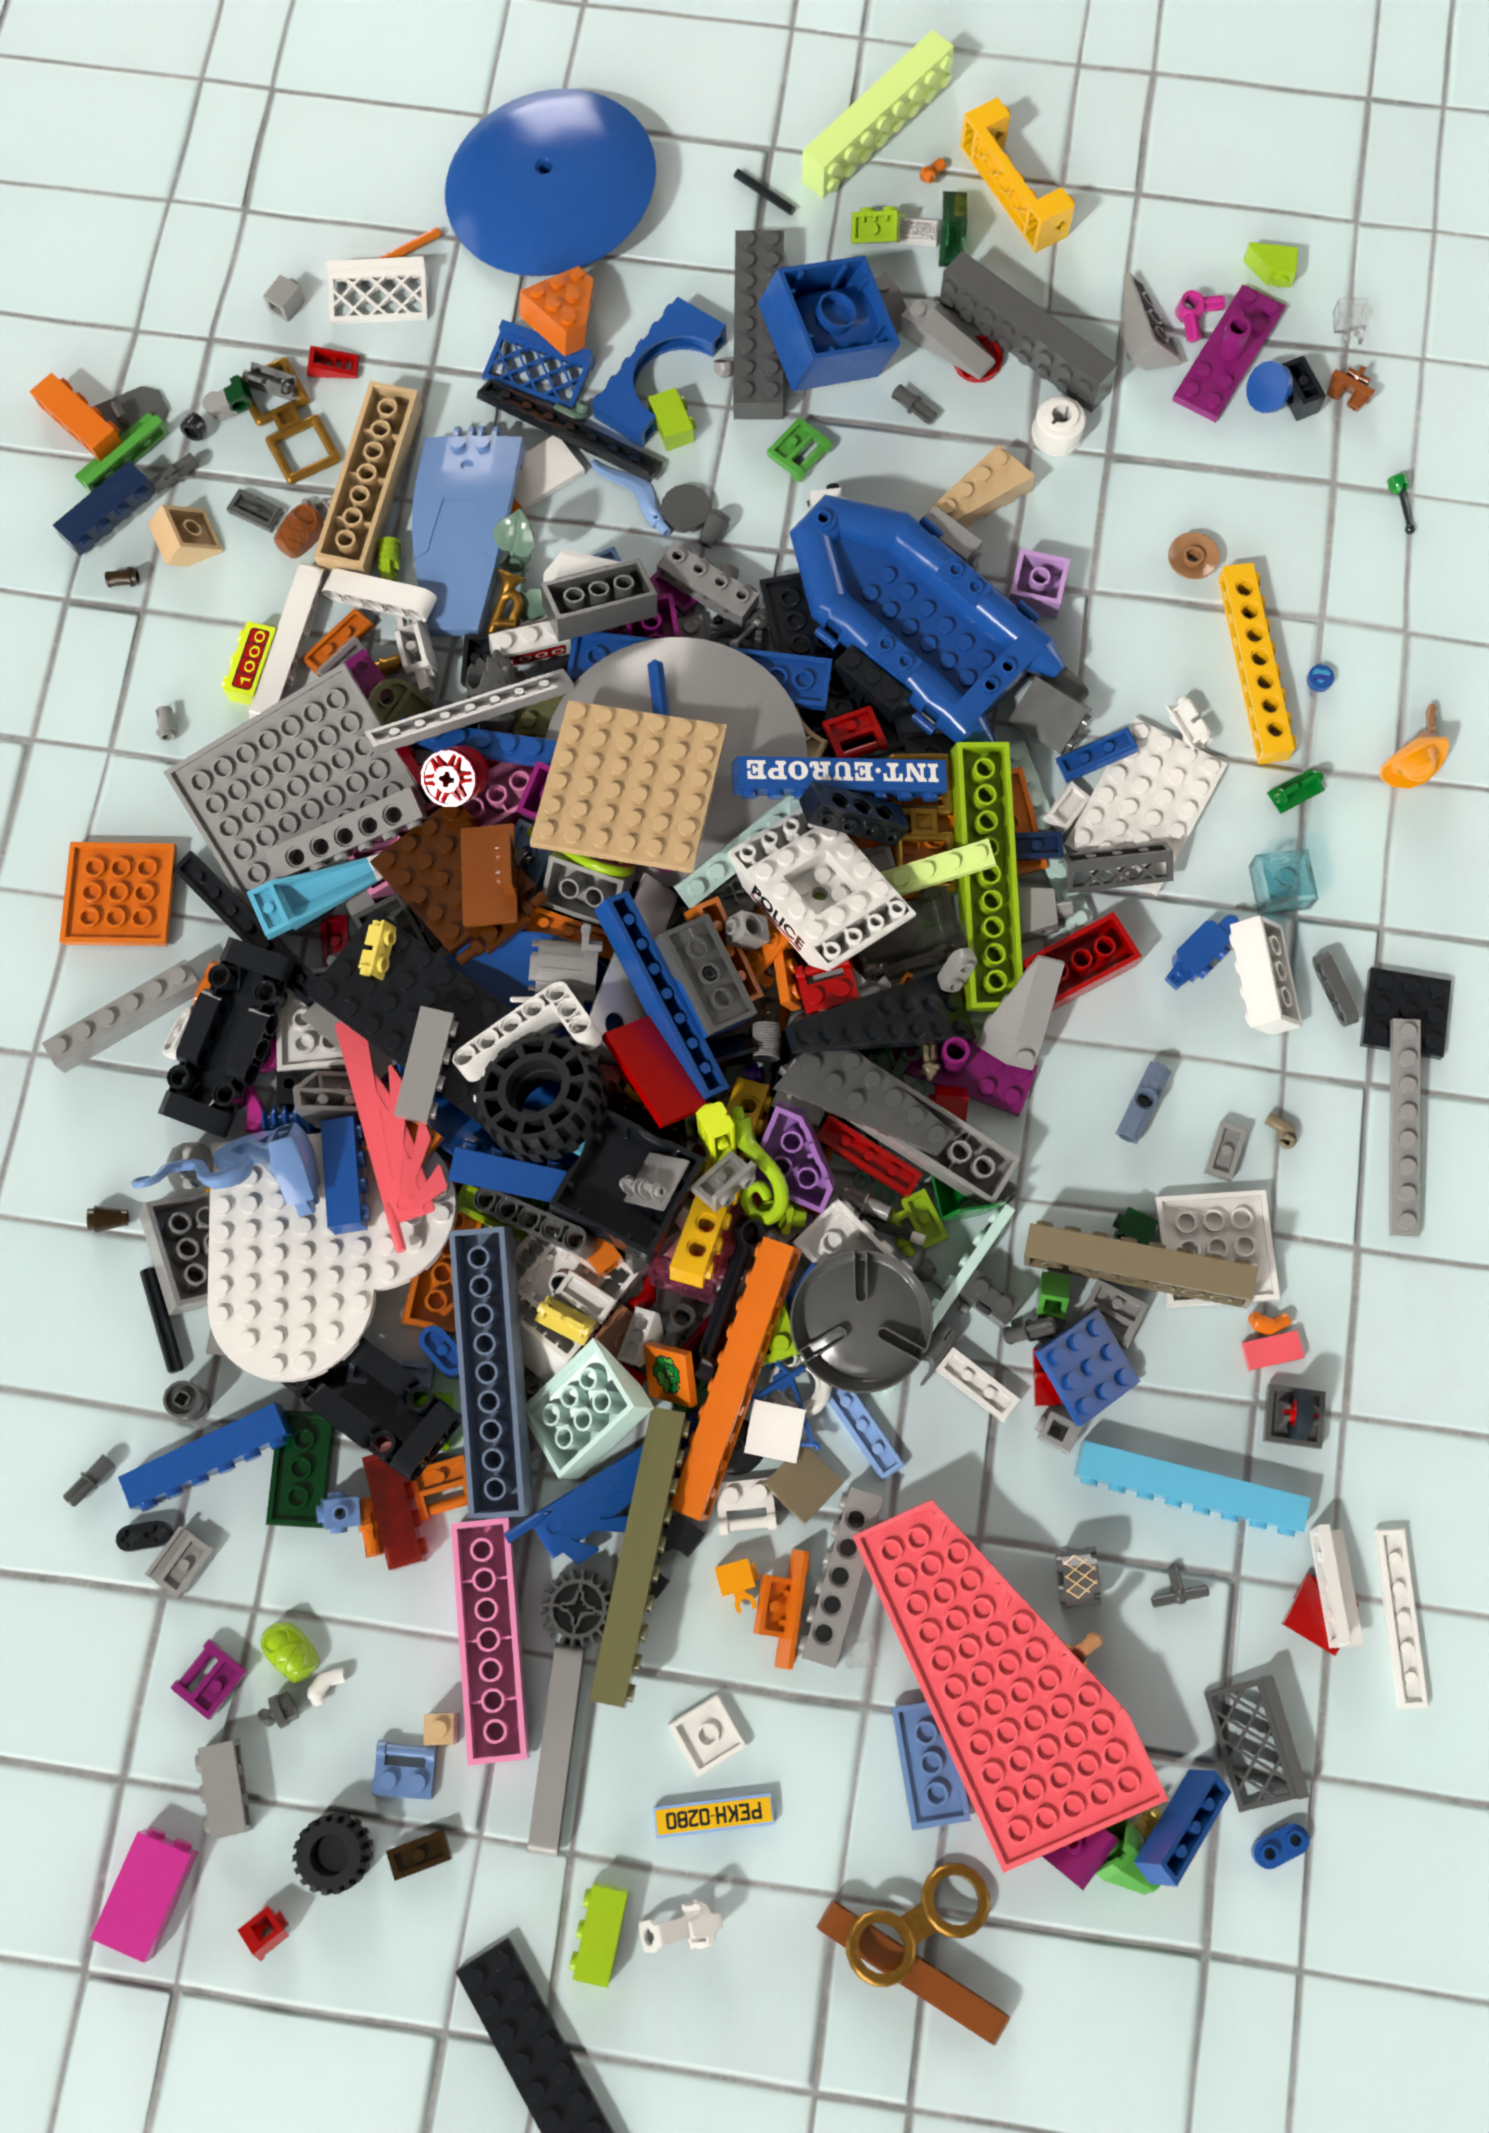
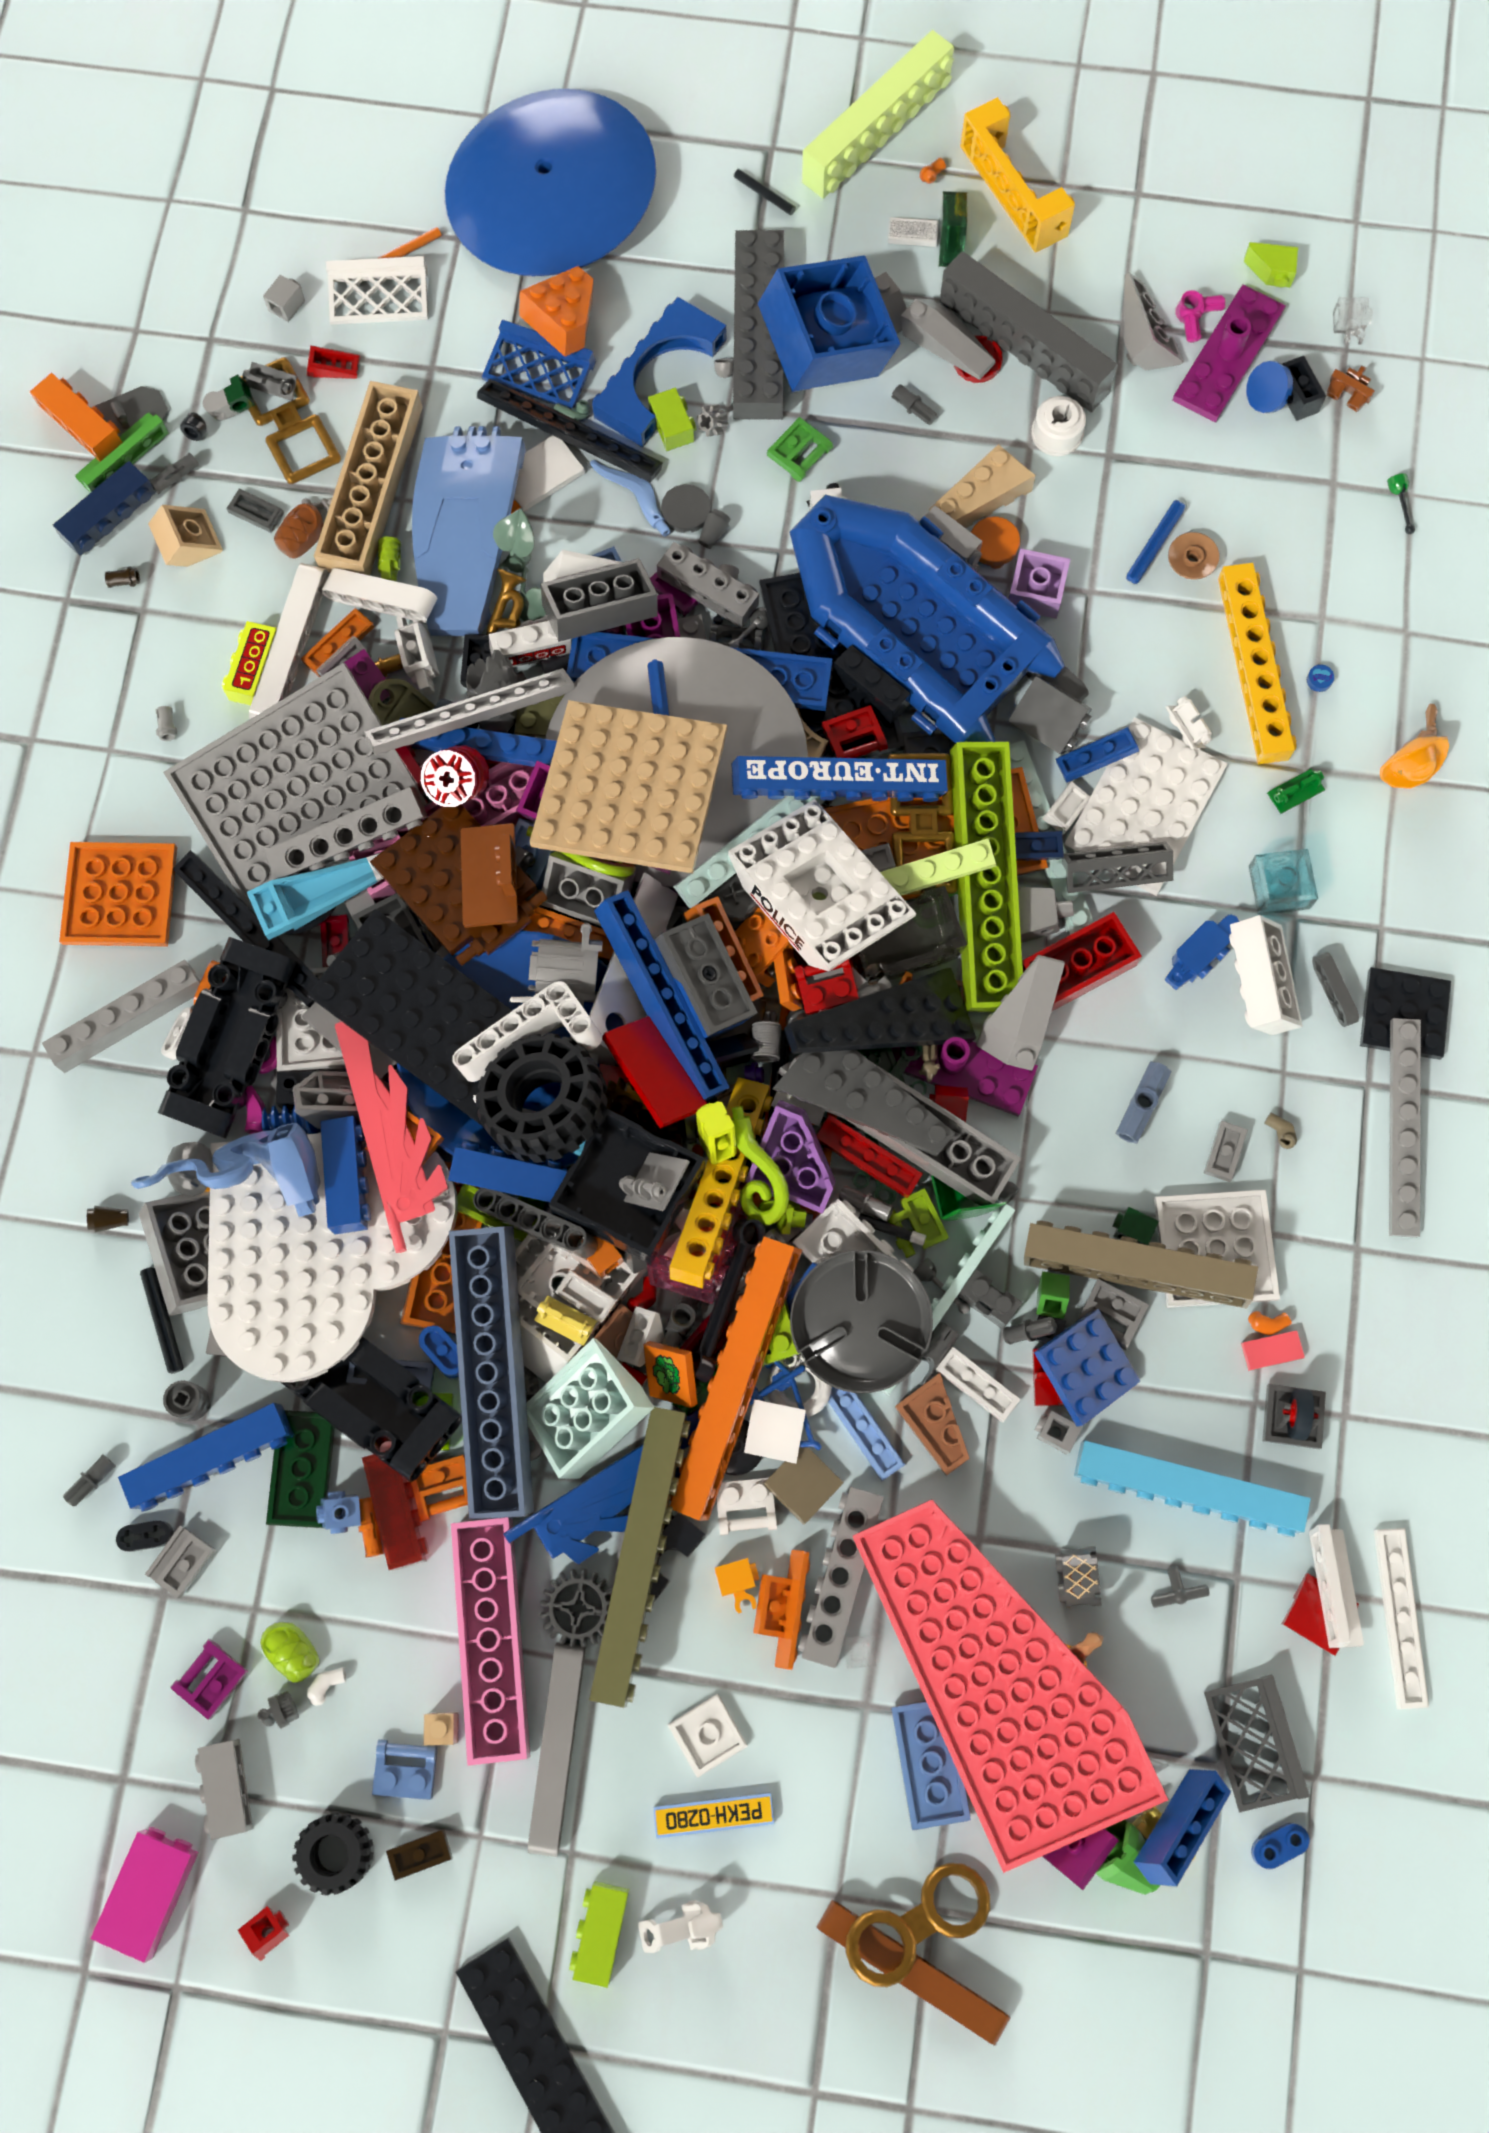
(382, 938): light yellow hinge -> none
(425, 1064): light grey brick -> none
(712, 420): none -> light grey gear
(724, 1180): light grey bracket -> none
(746, 930): light grey brick -> none
(853, 813): black brick -> none
(876, 226): lime bracket -> none
(934, 1424): none -> nougat wing
(957, 970): light grey plate -> none
(999, 540): none -> orange tile
(1155, 542): none -> blue axle

